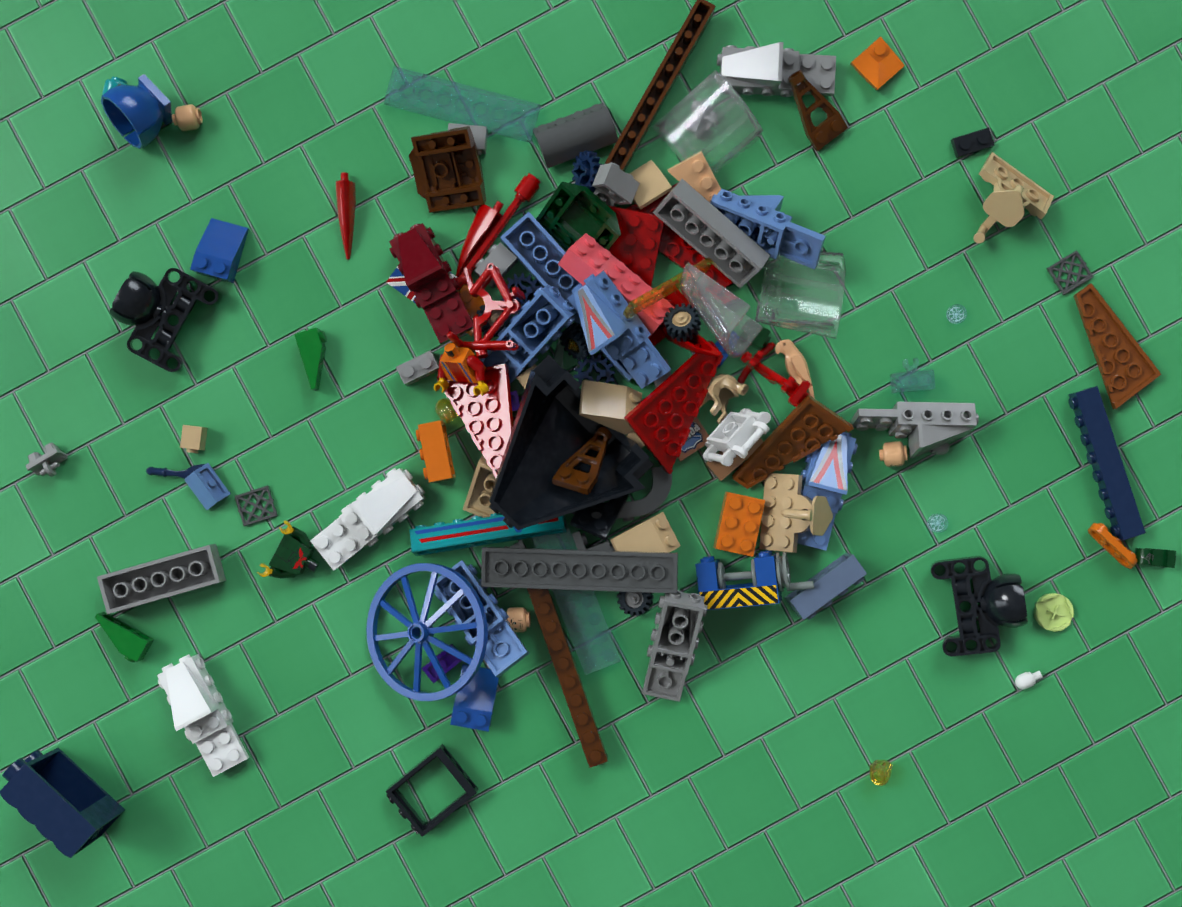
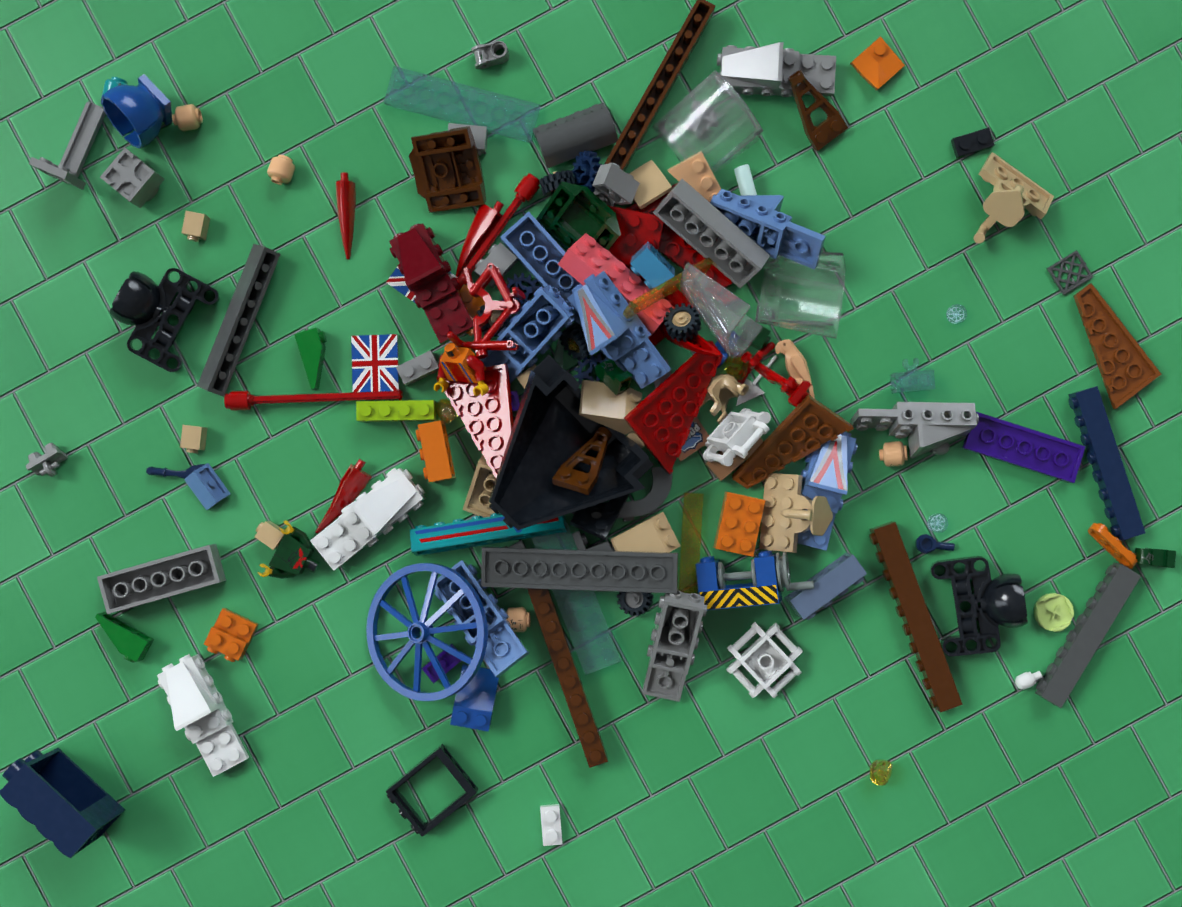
(77, 148): none -> light grey bracket
(132, 178): none -> light grey piece
(195, 226): none -> tan brick
(220, 250): blue slope -> none
(230, 635): none -> orange plate
(238, 319): none -> dark grey brick
(241, 510): dark grey window -> none
(269, 534): none -> tan brick
(281, 169): none -> light nougat head
(349, 488): none -> red piece
(372, 377): none -> flag
(396, 411): none -> lime brick
(488, 52): none -> light grey piece
(550, 183): none -> black wheel
(551, 824): none -> white plate
(613, 376): none -> dark green leg
(651, 266): none -> dark azure brick
(690, 542): none -> clear yellow tile
(736, 367): none -> clear yellow piece
(745, 180): none -> light aqua brick
(753, 390): none -> white piece
(764, 660): none -> white brick
(915, 617): none -> reddish brown brick
(926, 544): none -> dark blue plate
(1025, 448): none -> dark purple plate
(1087, 634): none -> dark grey brick

